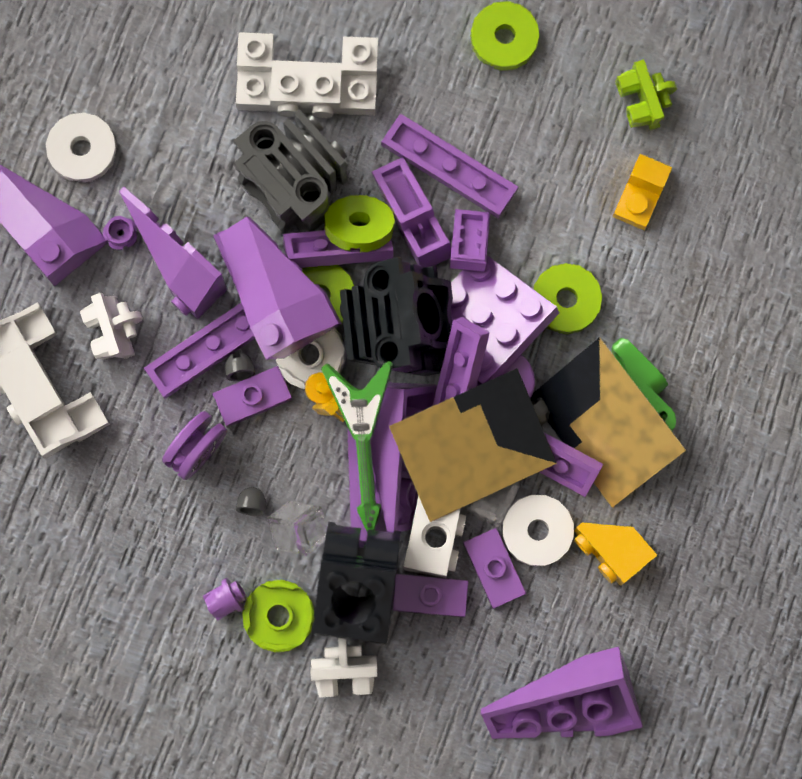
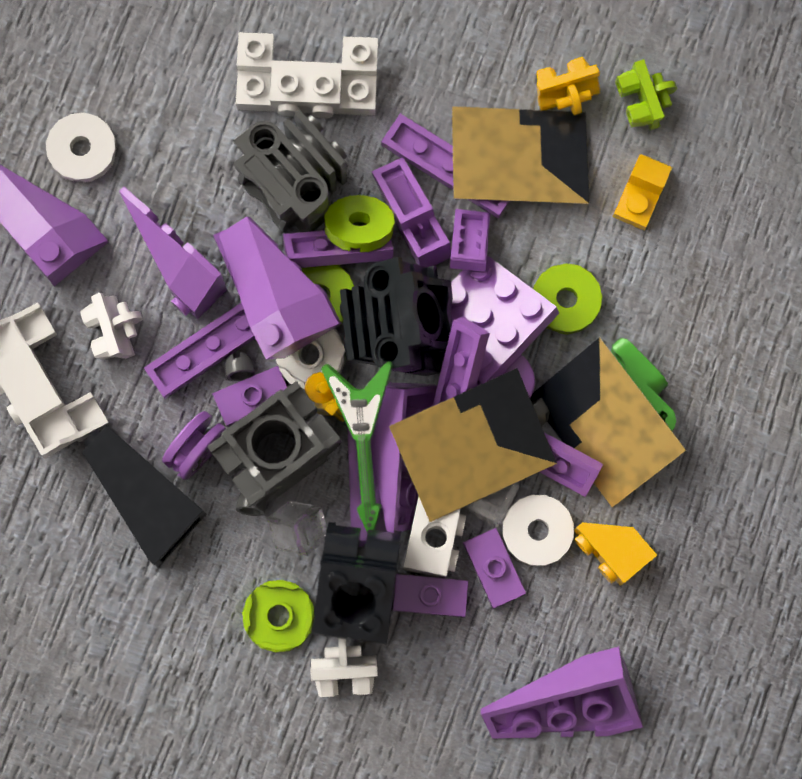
(120, 223): medium lavender plate -> none
(146, 500): none -> black slope
(225, 599): medium lavender hose -> none
(285, 413): none -> dark grey piece
(504, 16): lime tile -> none
(519, 155): none -> pearl gold sticker
(568, 89): none -> yellow hips

